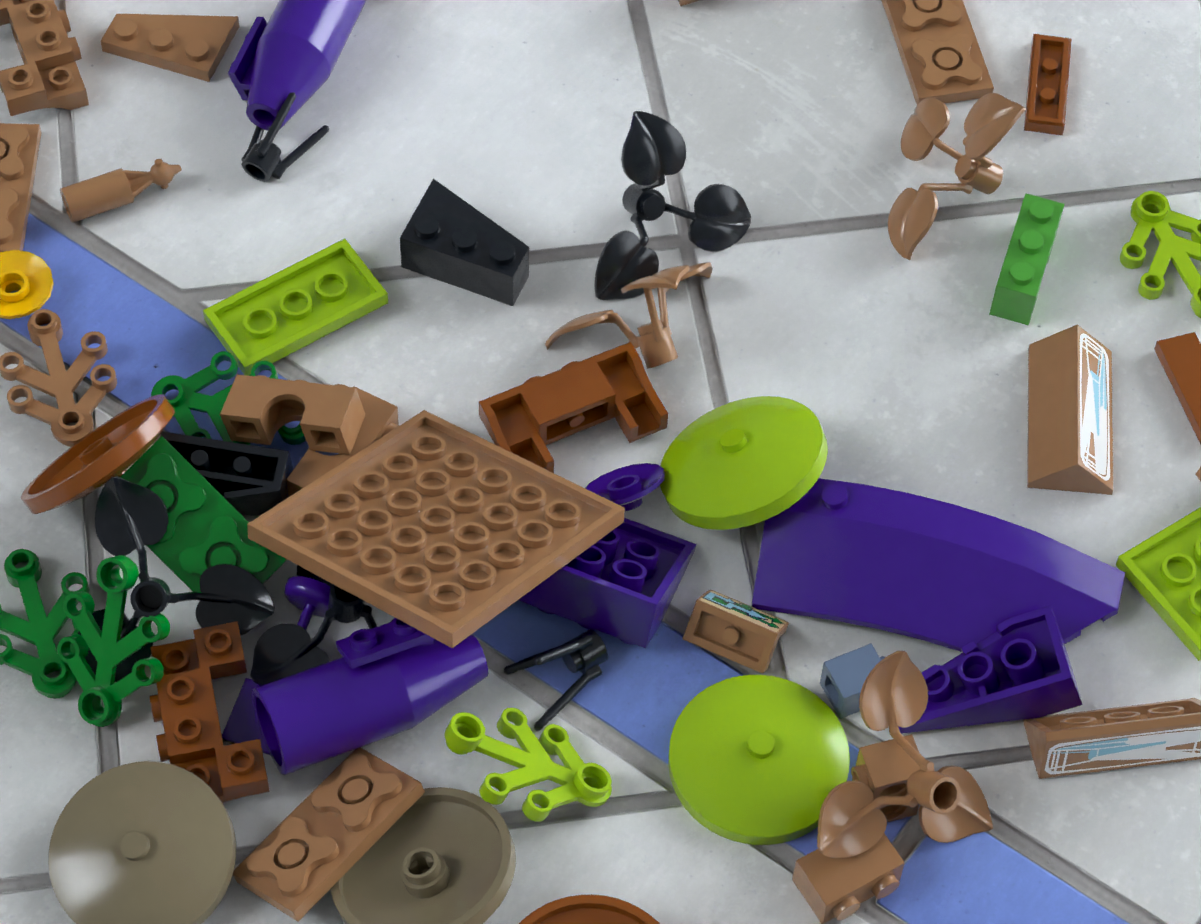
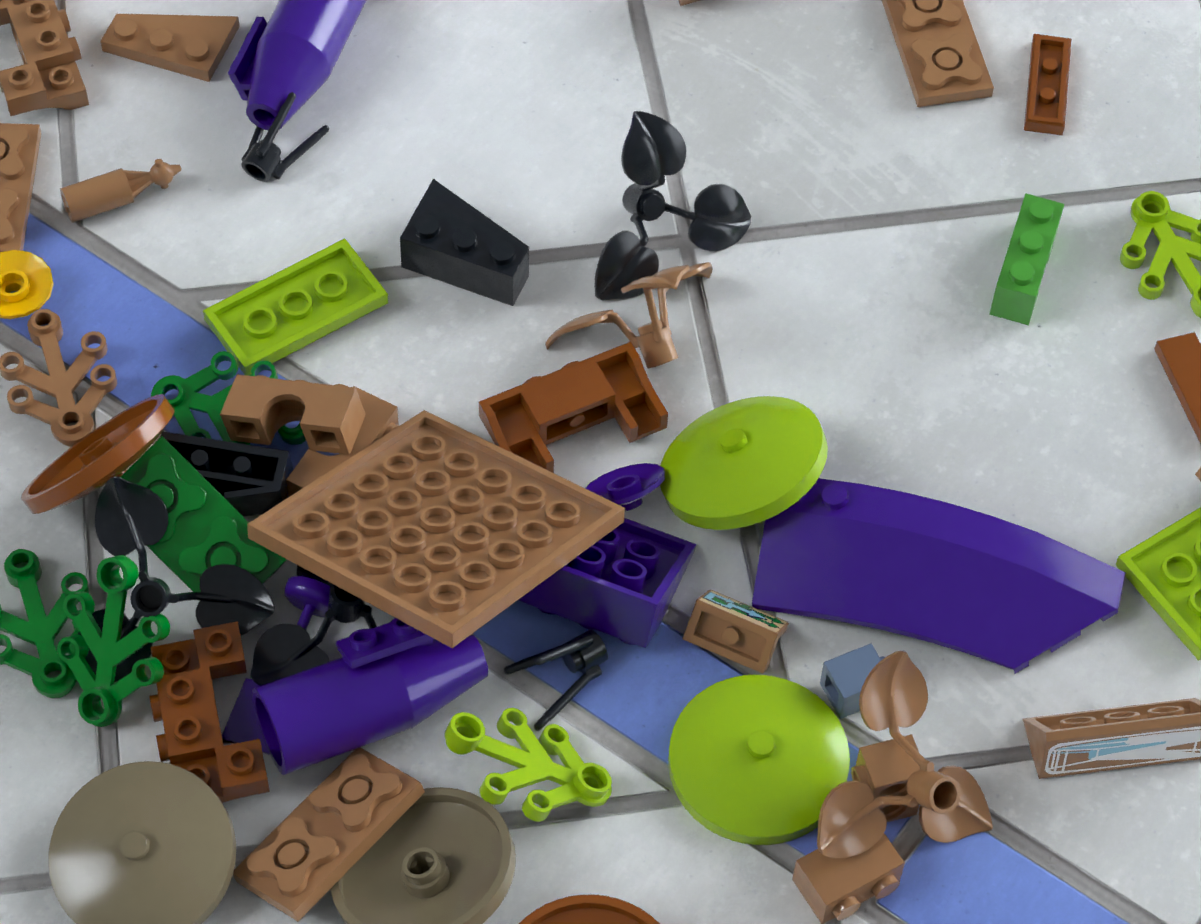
(985, 127): medium nougat plant -> none
(1004, 678): dark purple wedge -> none
(1070, 414): medium nougat slope -> none

